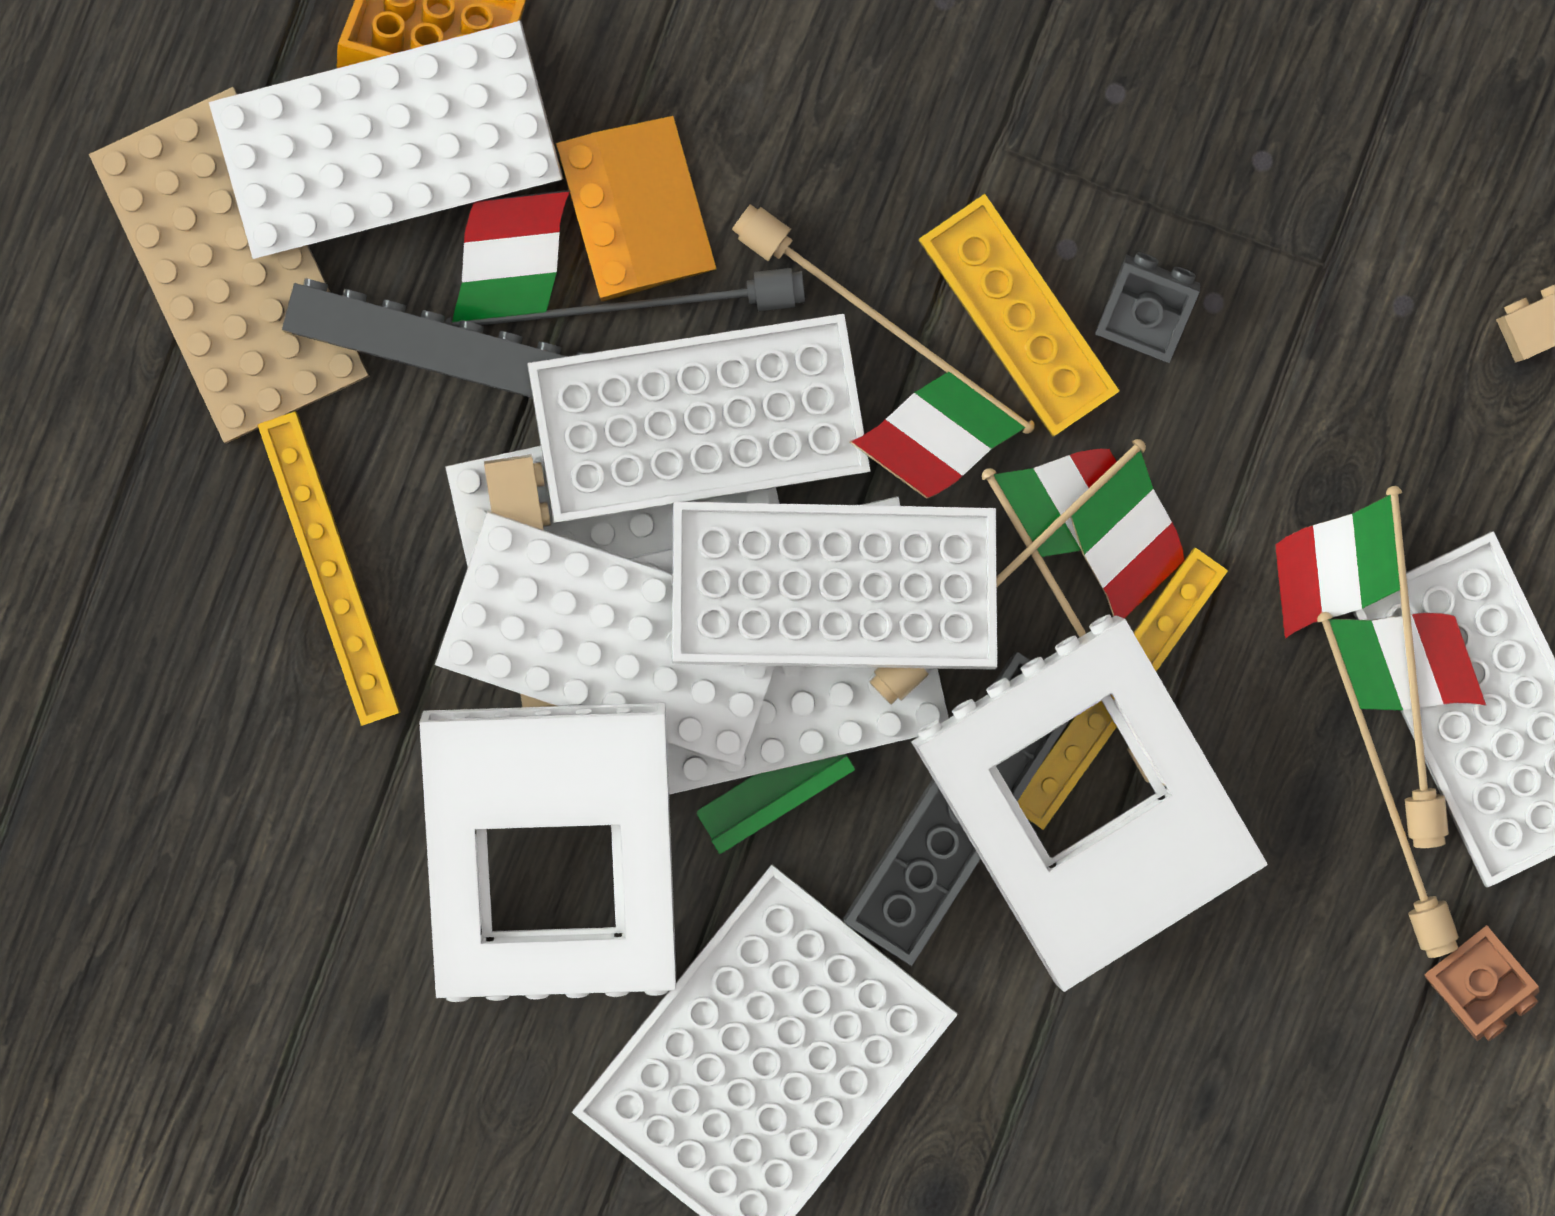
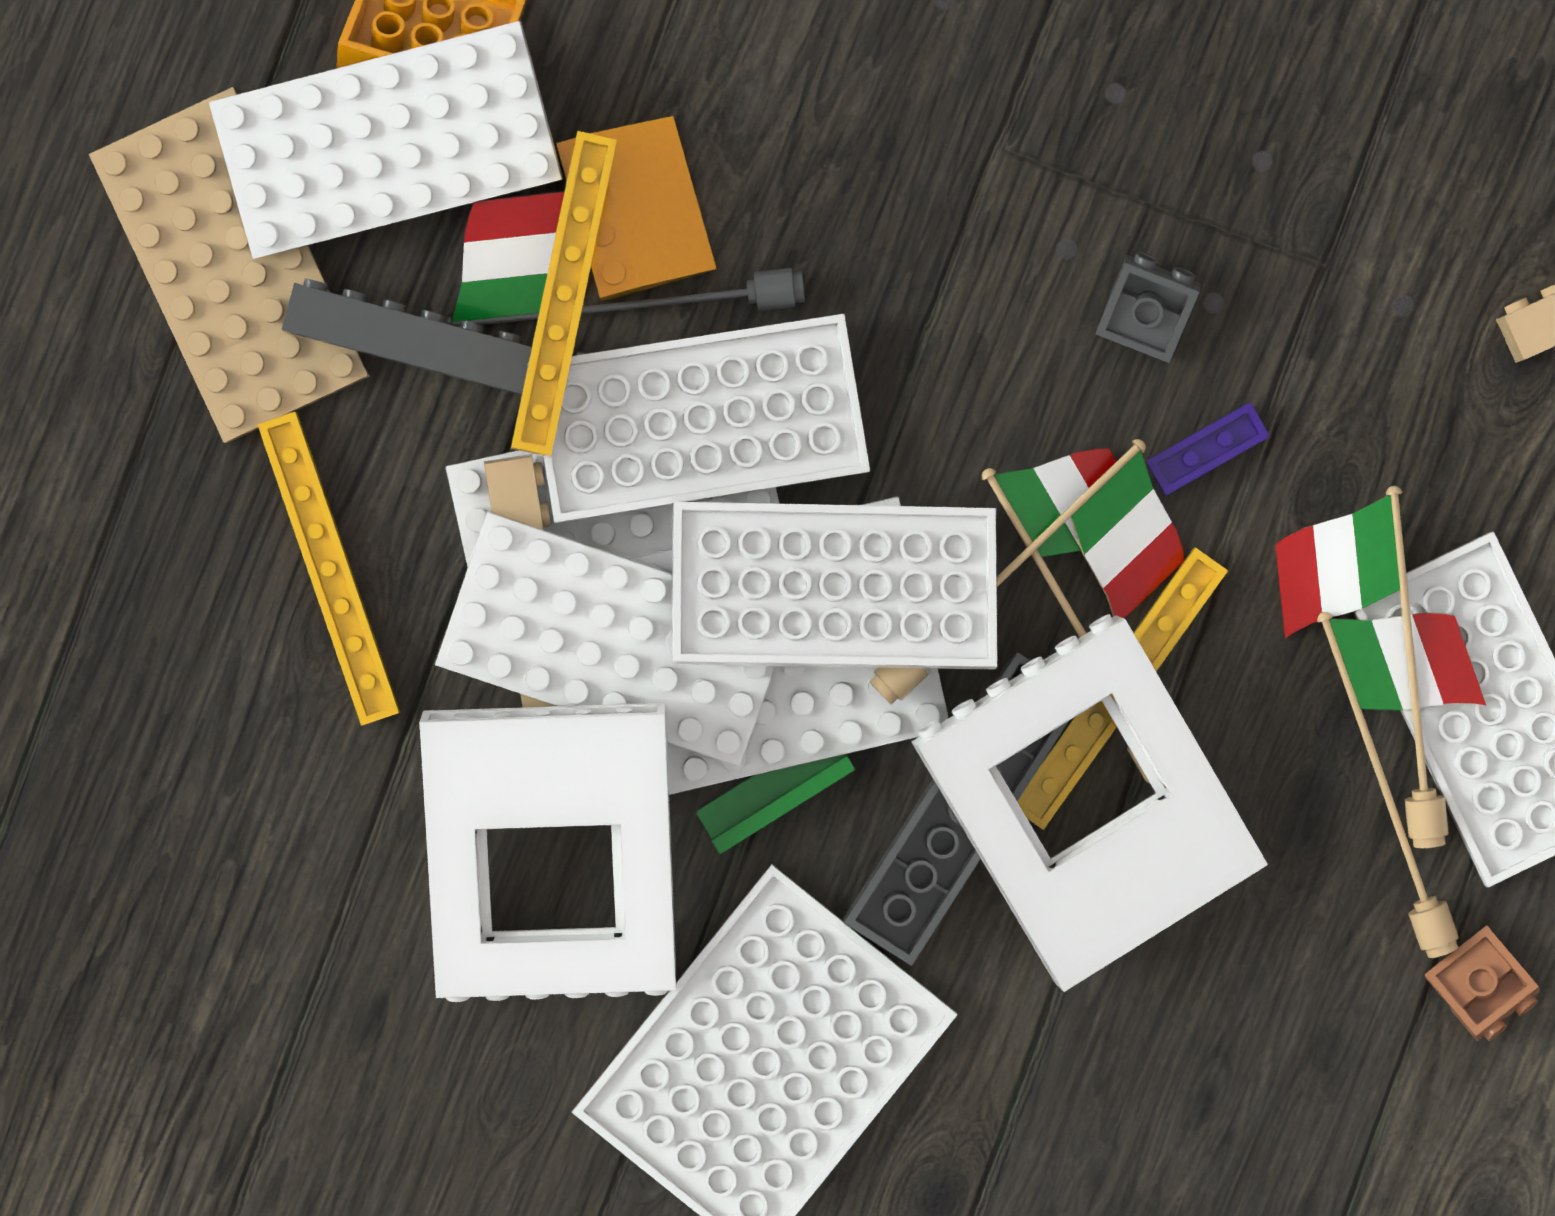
(564, 294): none -> yellow plate
(940, 426): flag -> none
(1018, 315): yellow plate -> none
(1207, 448): none -> dark purple plate

